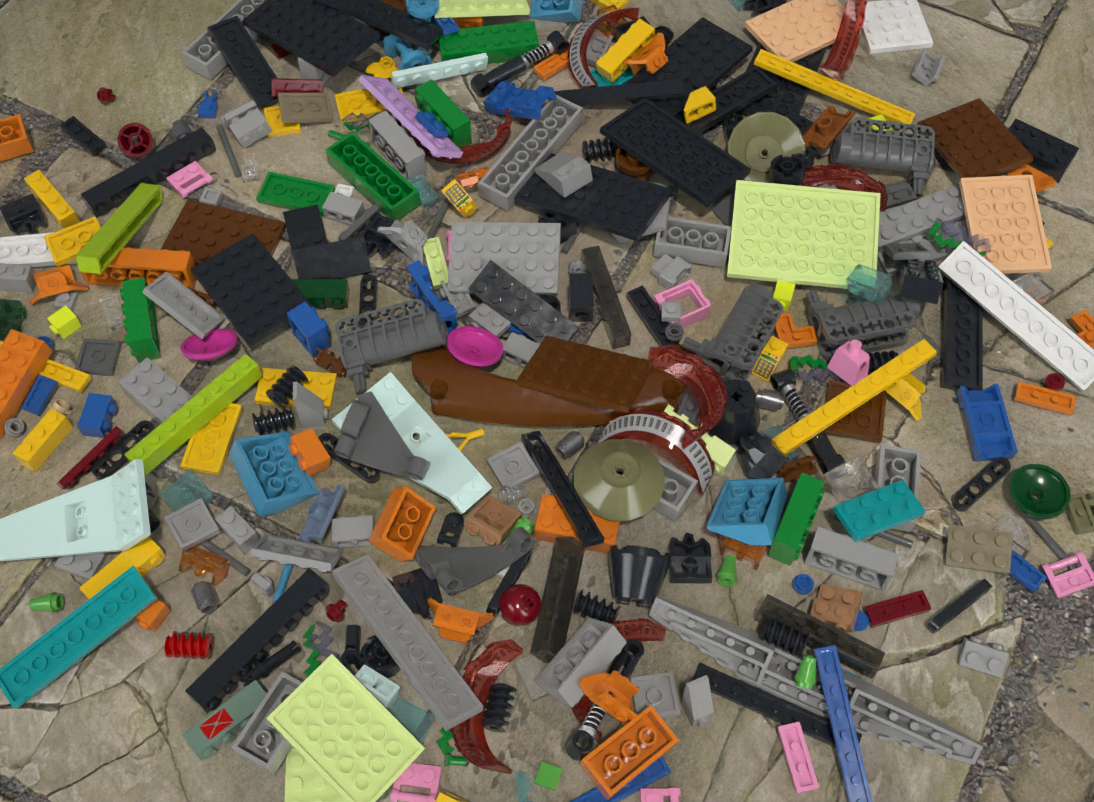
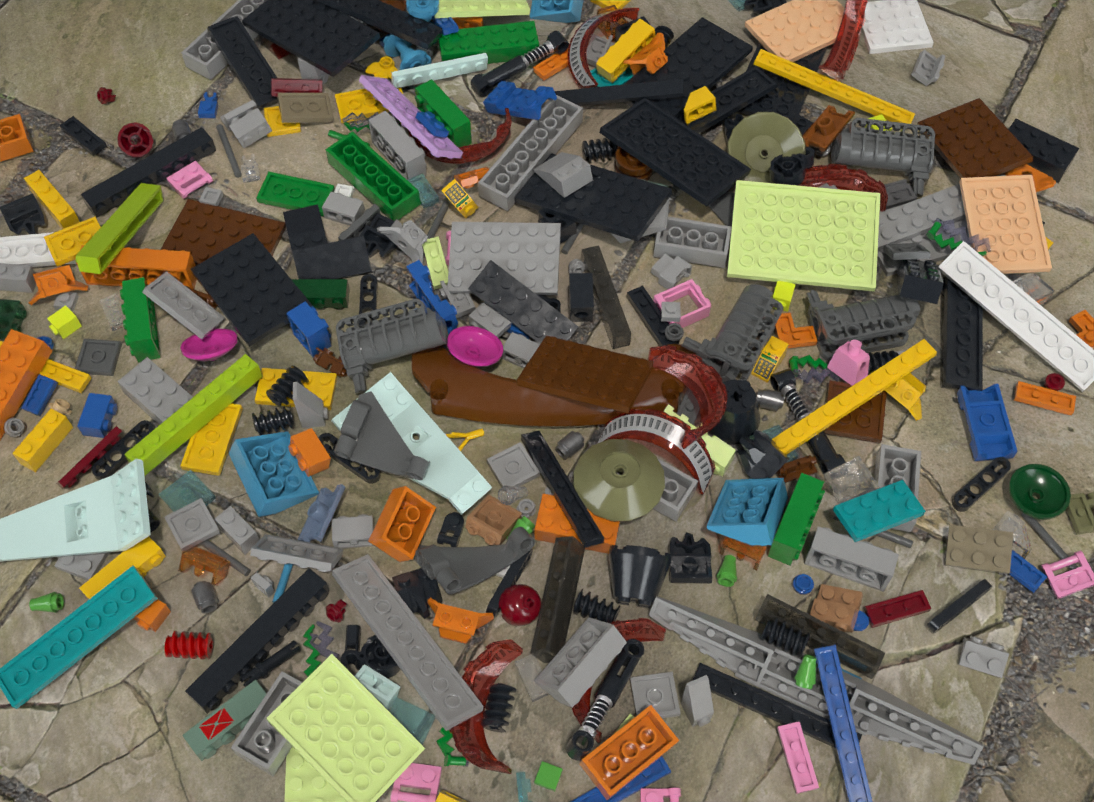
(621, 705): orange piece -> none
(869, 283): clear light blue piece -> none

